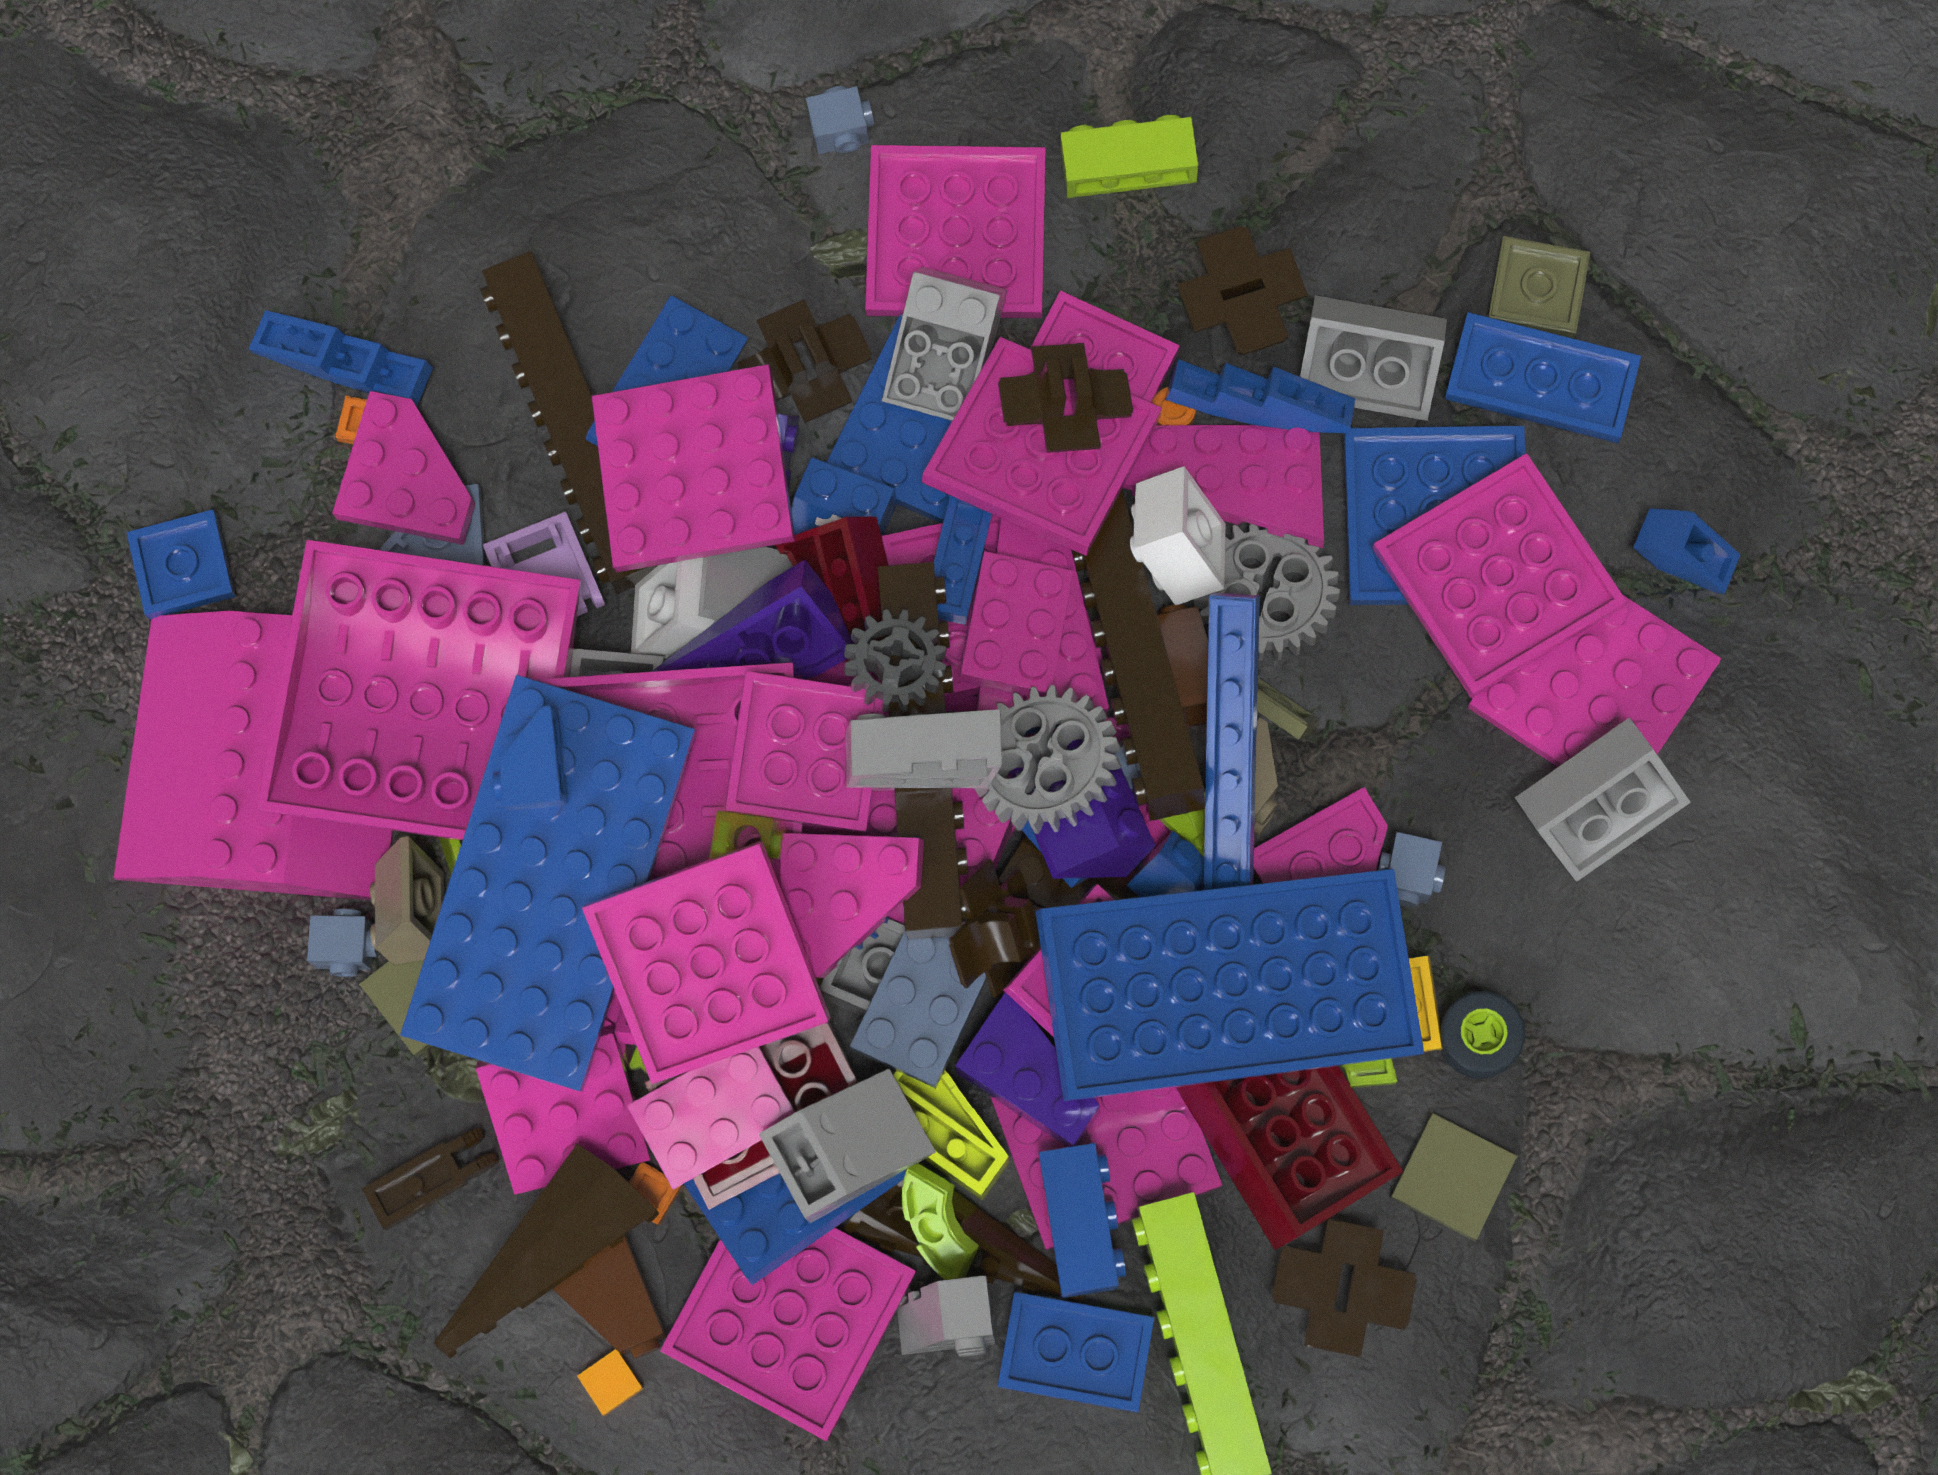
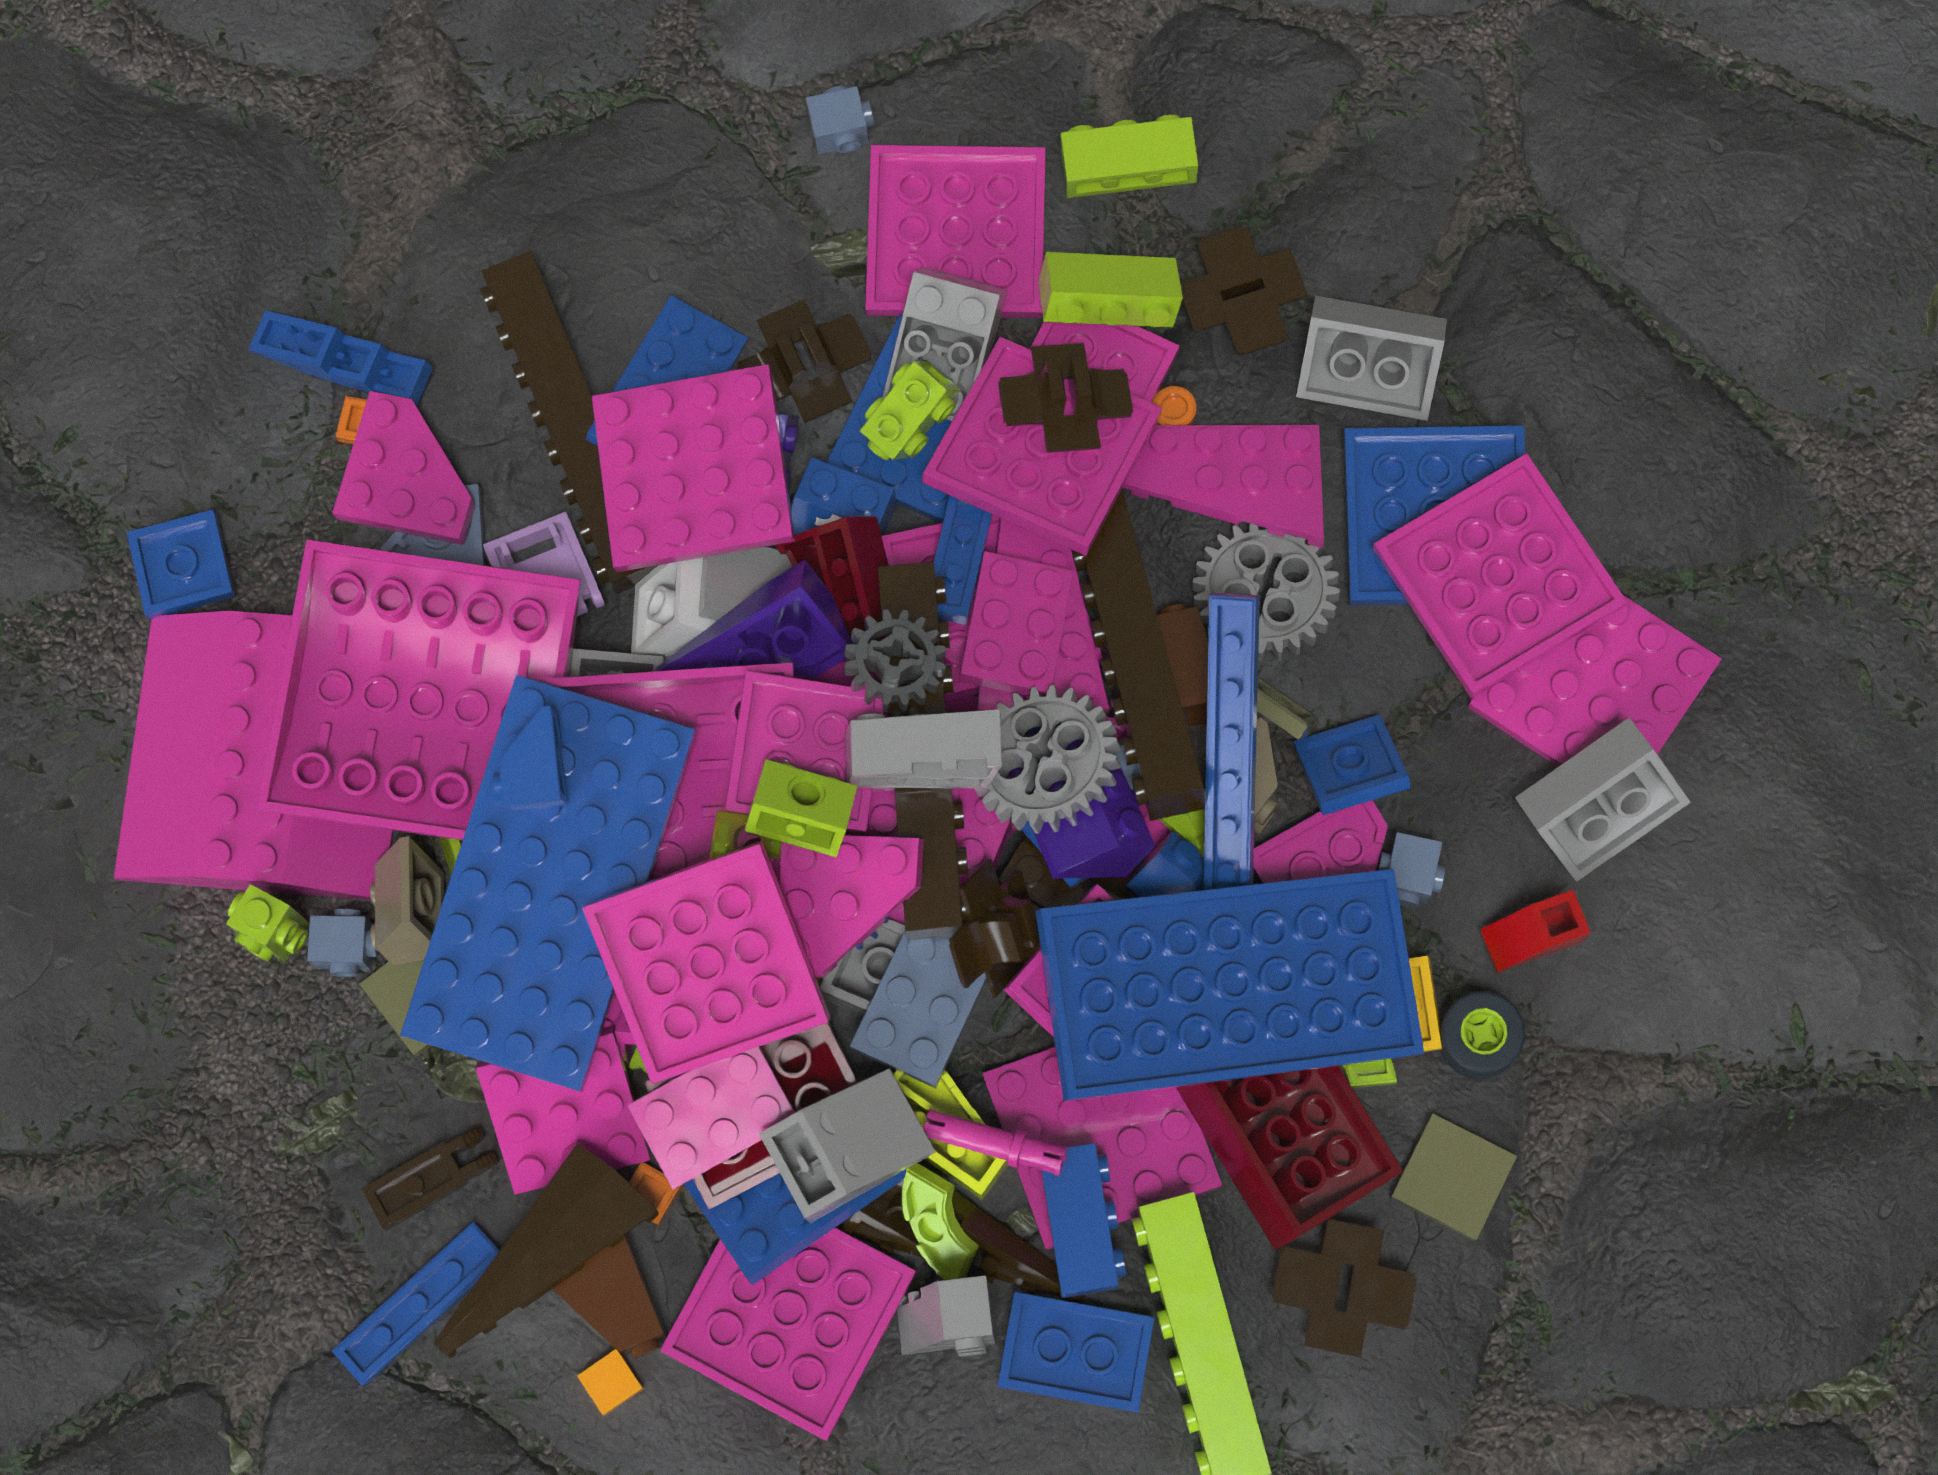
(266, 925): none -> lime brick
(417, 1305): none -> blue tile
(801, 808): none -> lime brick
(907, 413): none -> lime brick
(1013, 1147): none -> dark pink pin
(1021, 1070): dark purple wedge -> none
(1109, 289): none -> lime brick
(1178, 536): white brick -> none
(1273, 402): blue slope -> none
(1351, 764): none -> blue plate
(1535, 931): none -> red slope
(1539, 286): olive tile -> none
(1543, 377): blue plate -> none
(1687, 549): blue slope -> none

